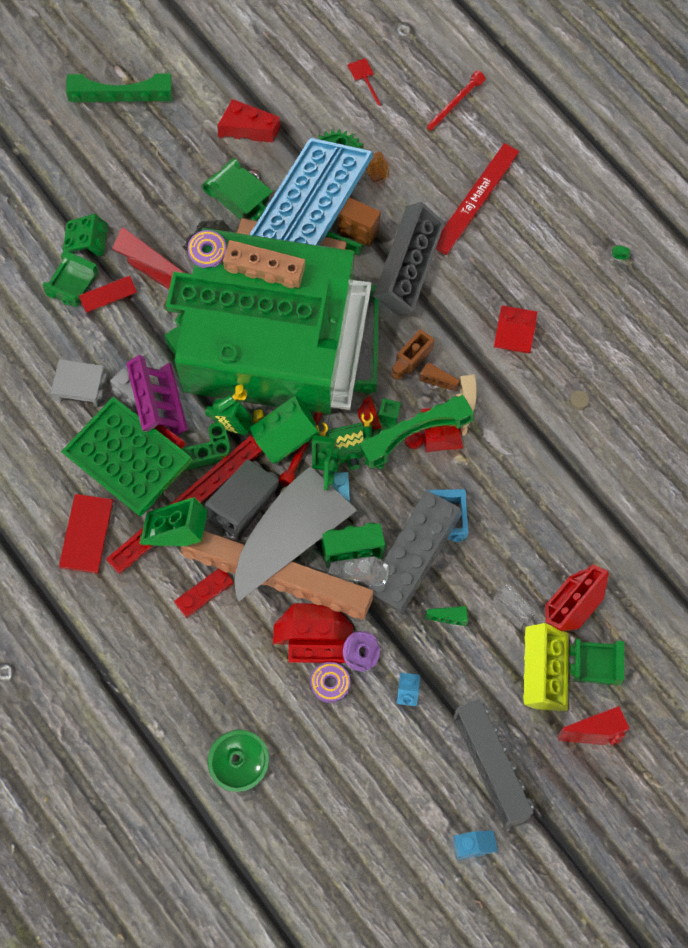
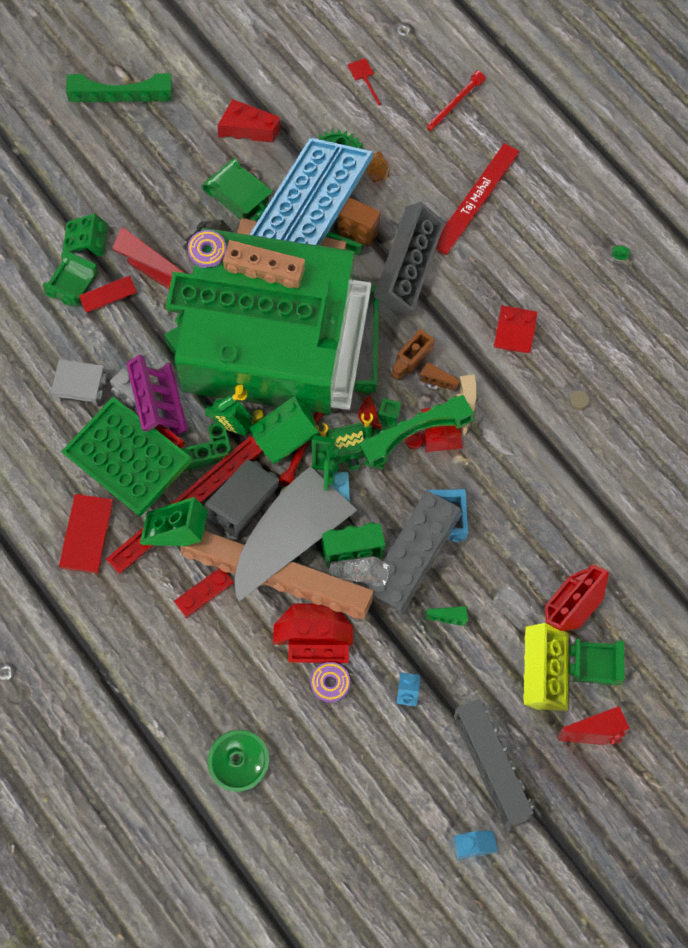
(352, 647): medium lavender tile -> none

